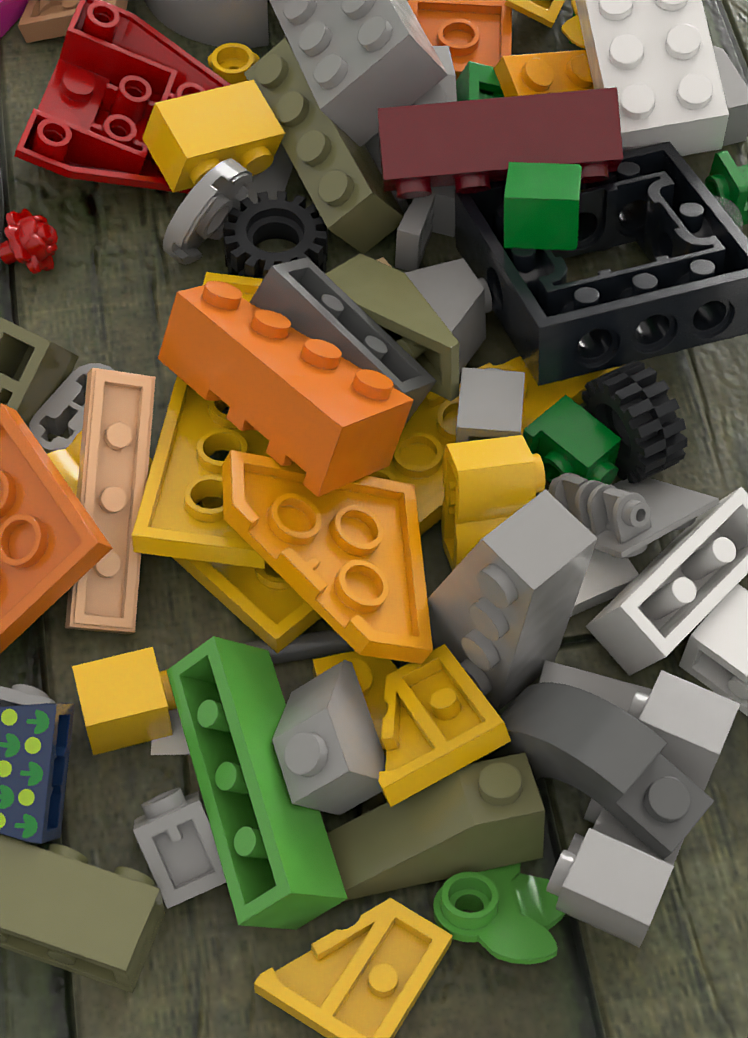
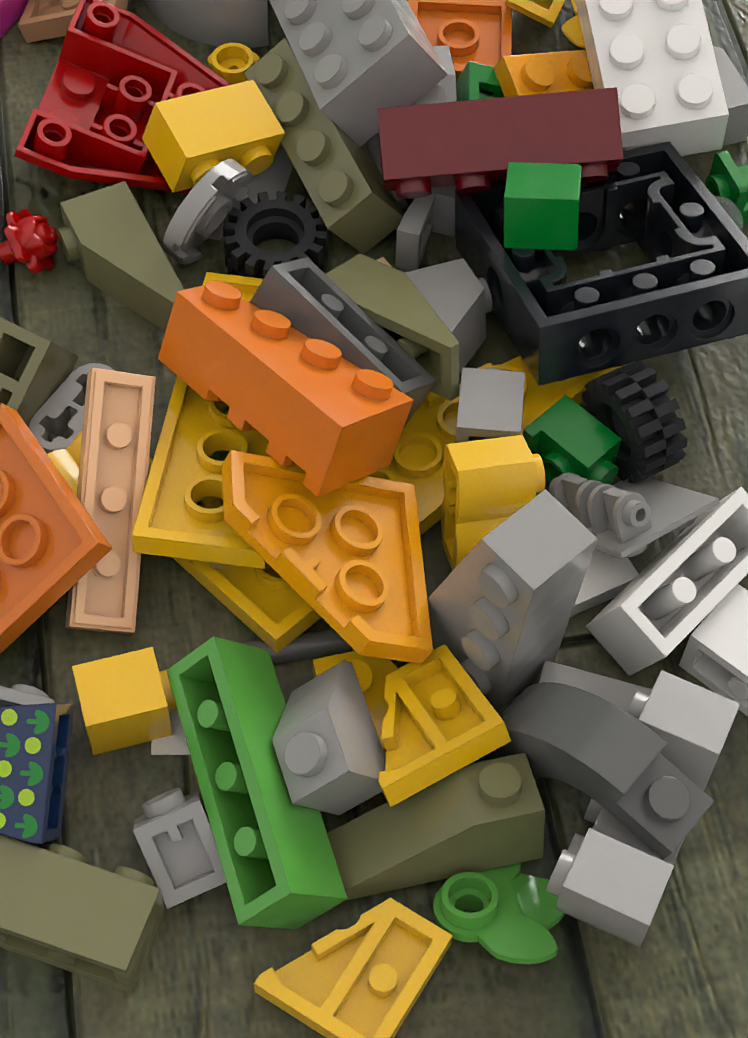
(119, 251): none -> olive slope

